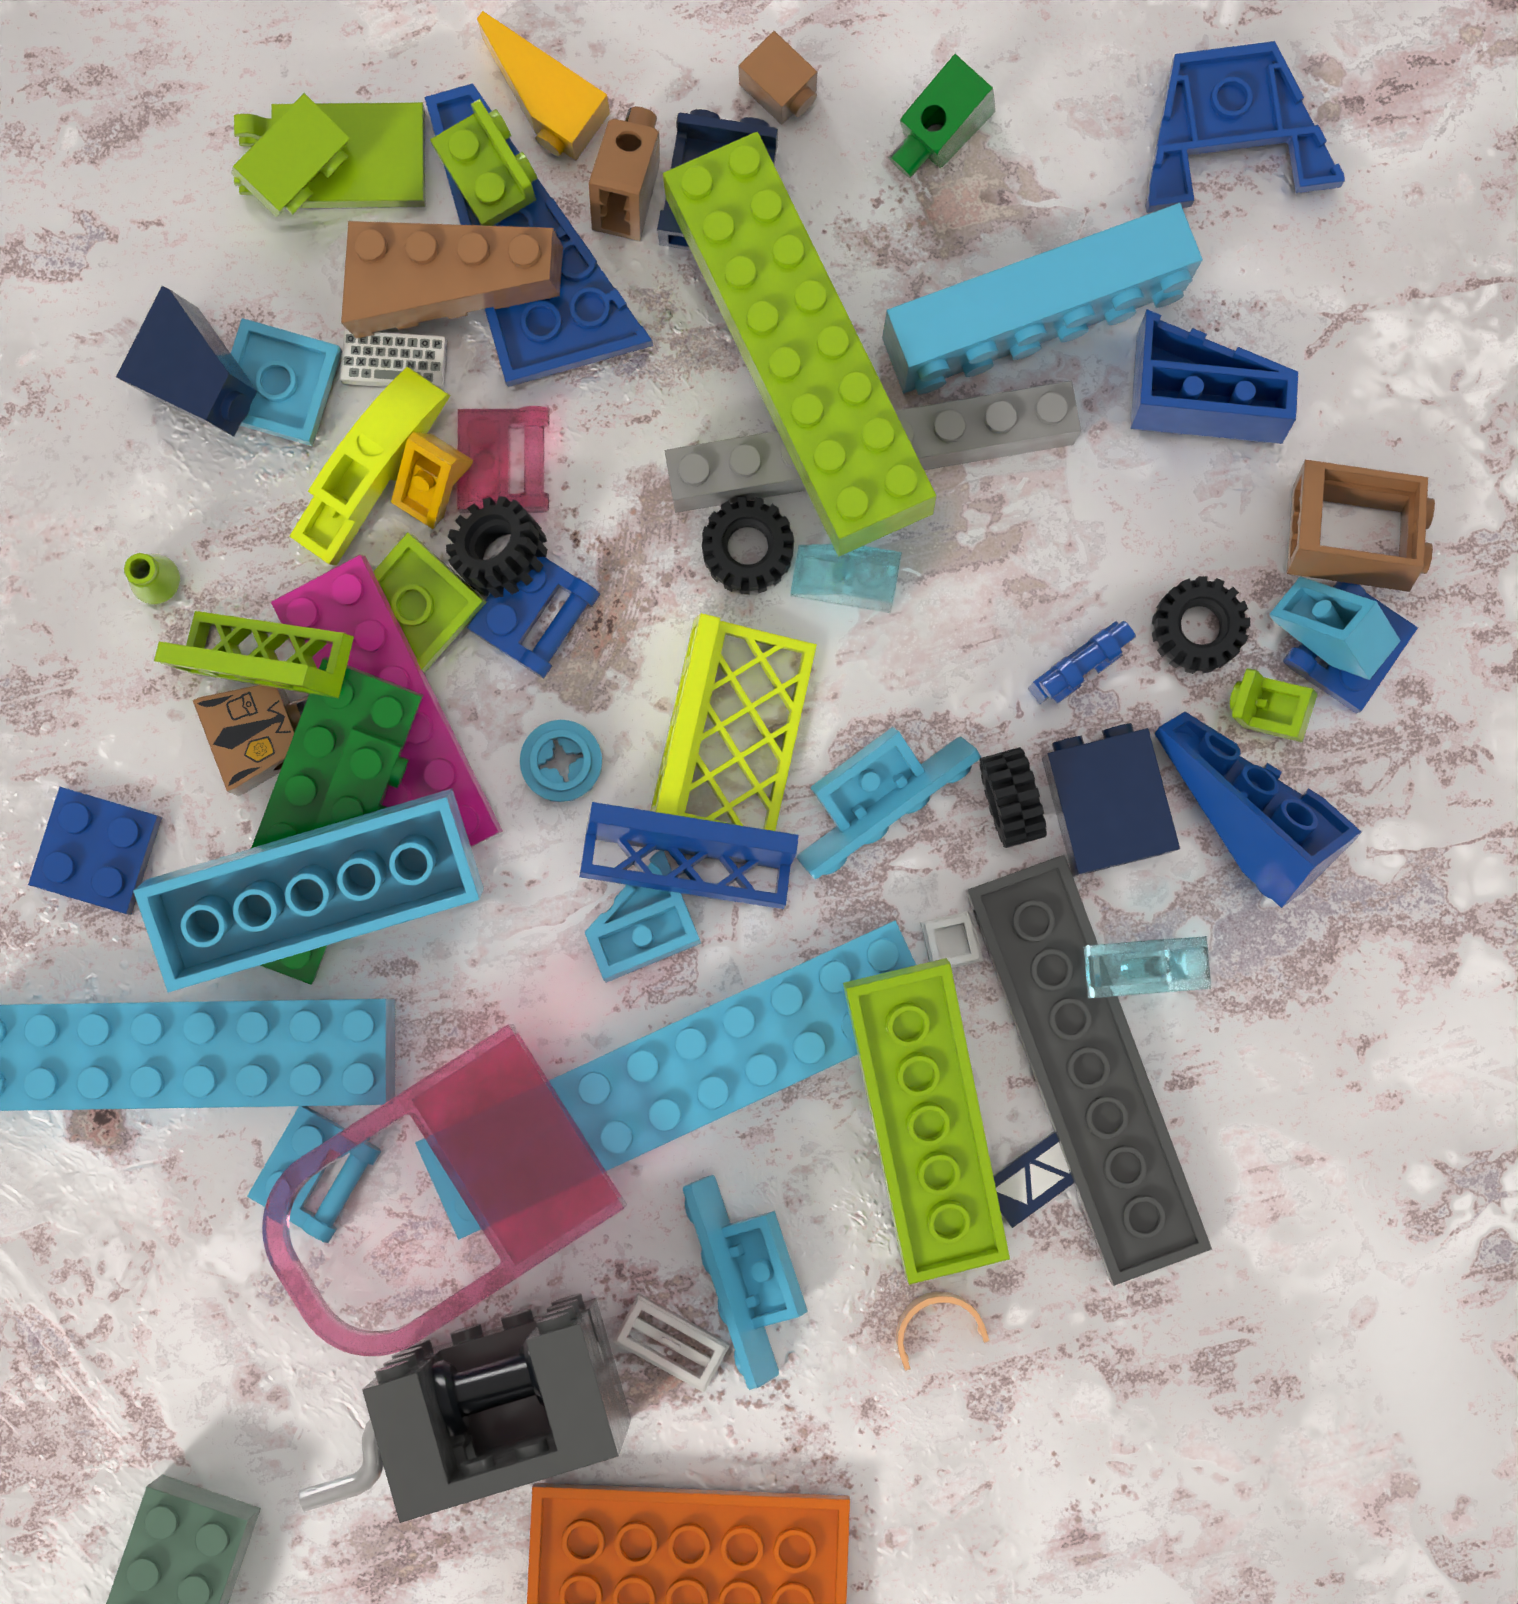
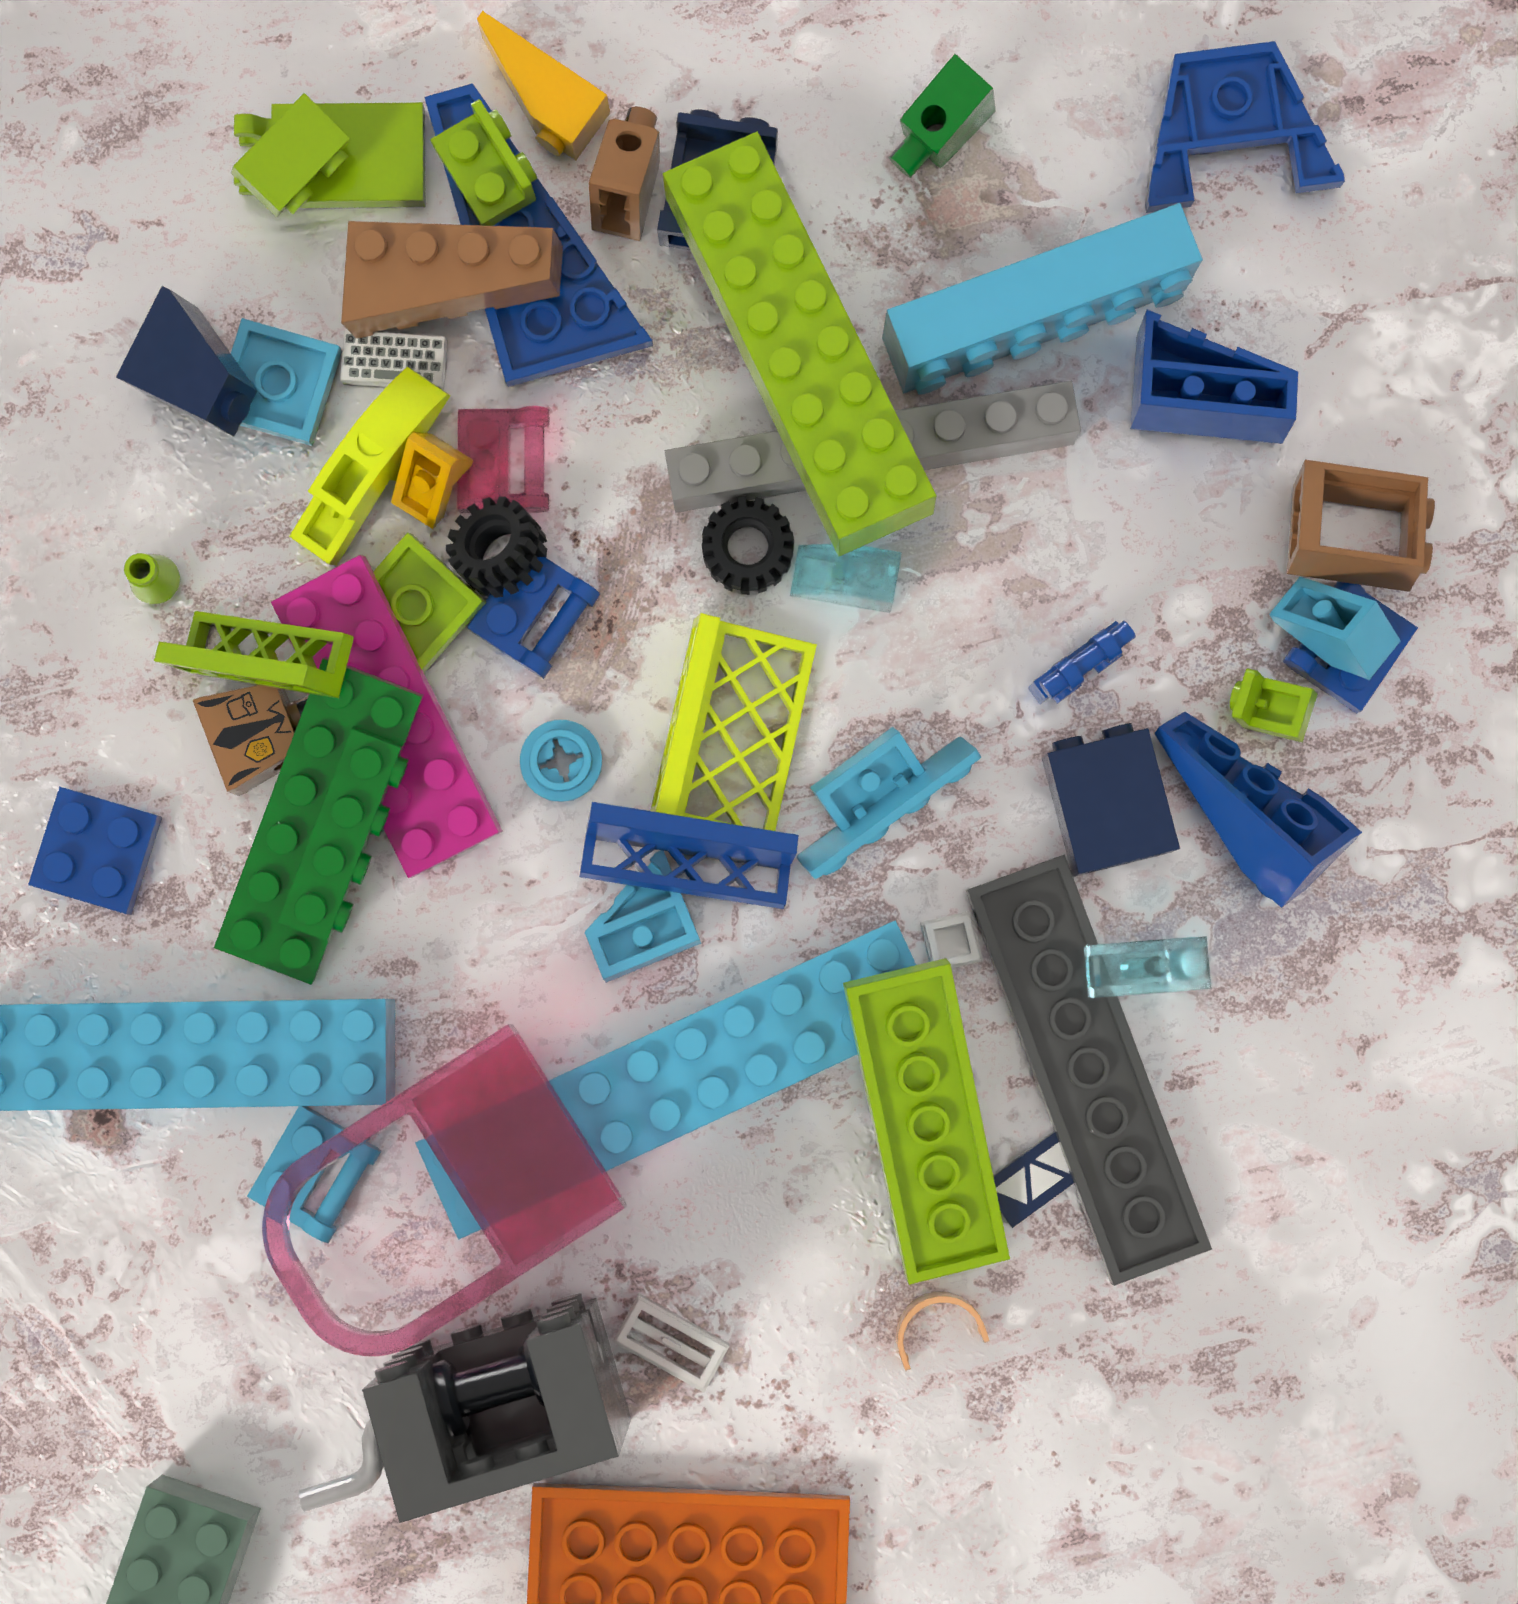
(309, 890): medium azure brick -> none
(749, 1276): medium azure bracket -> none
(779, 79): medium nougat brick -> none
(1013, 797): black tyre -> none
(1220, 601): black tyre -> none

